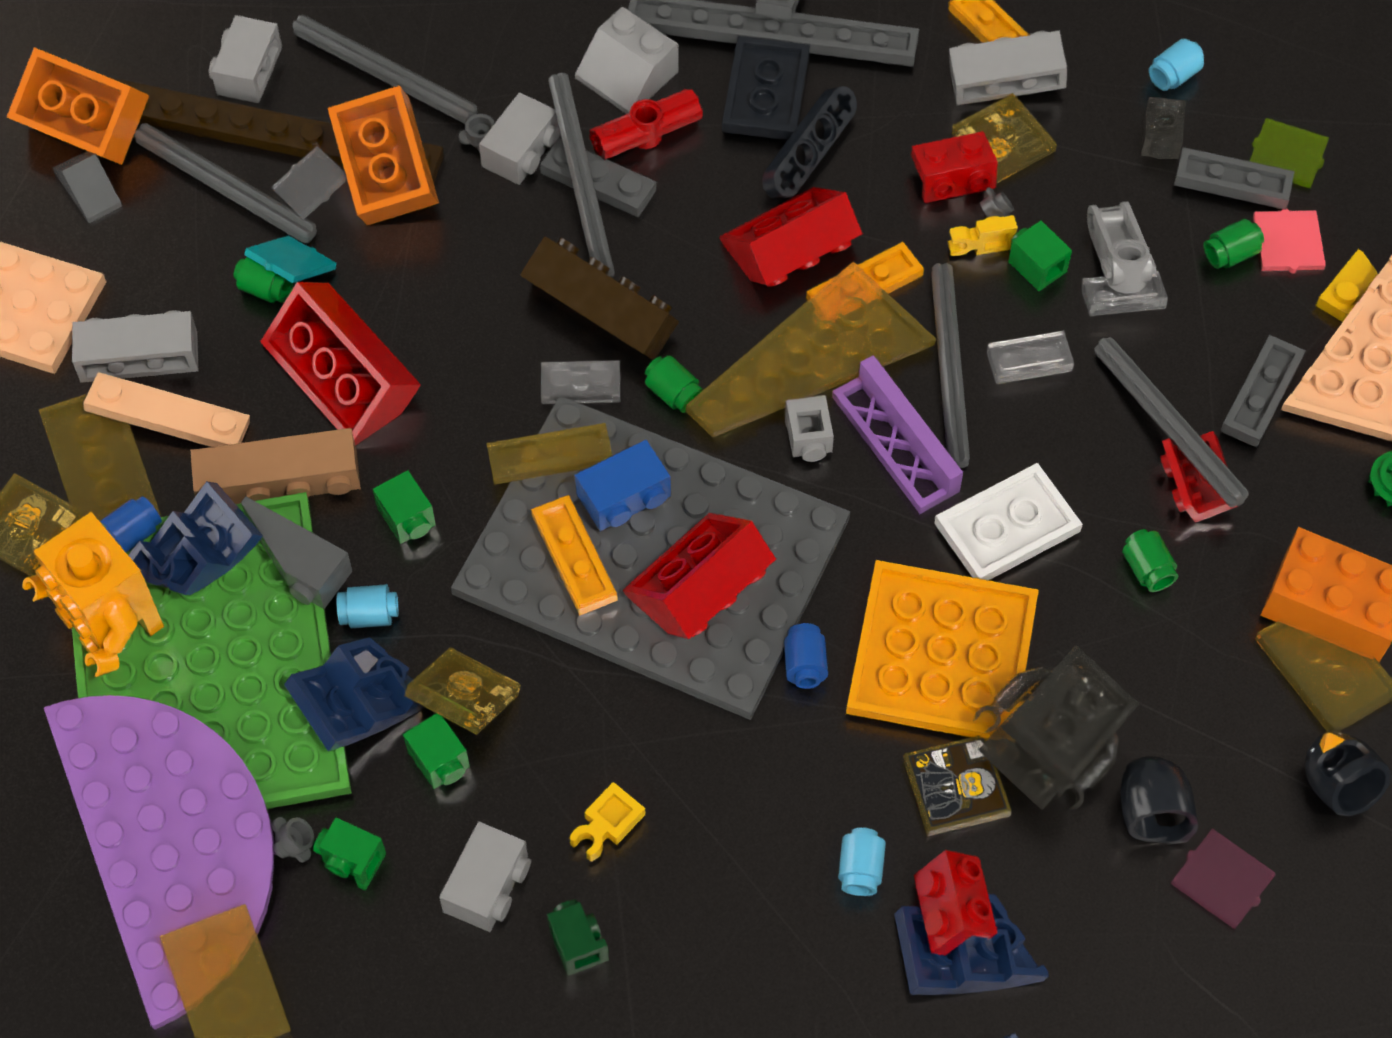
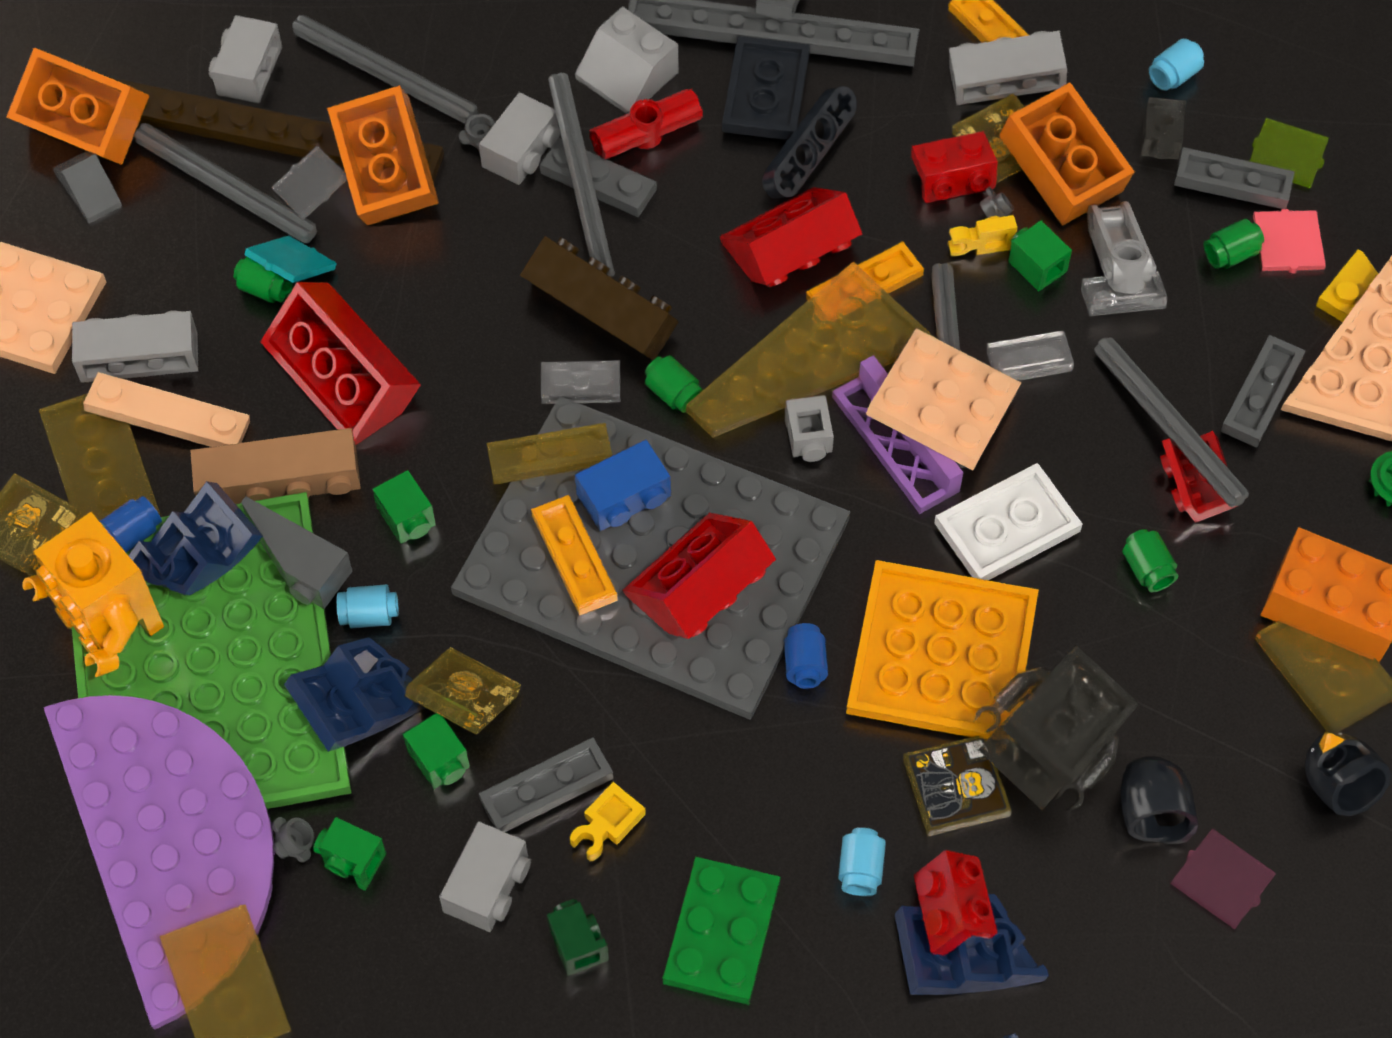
(546, 785): none -> dark grey plate
(721, 930): none -> green plate
(943, 399): none -> light nougat plate
(1066, 153): none -> orange brick

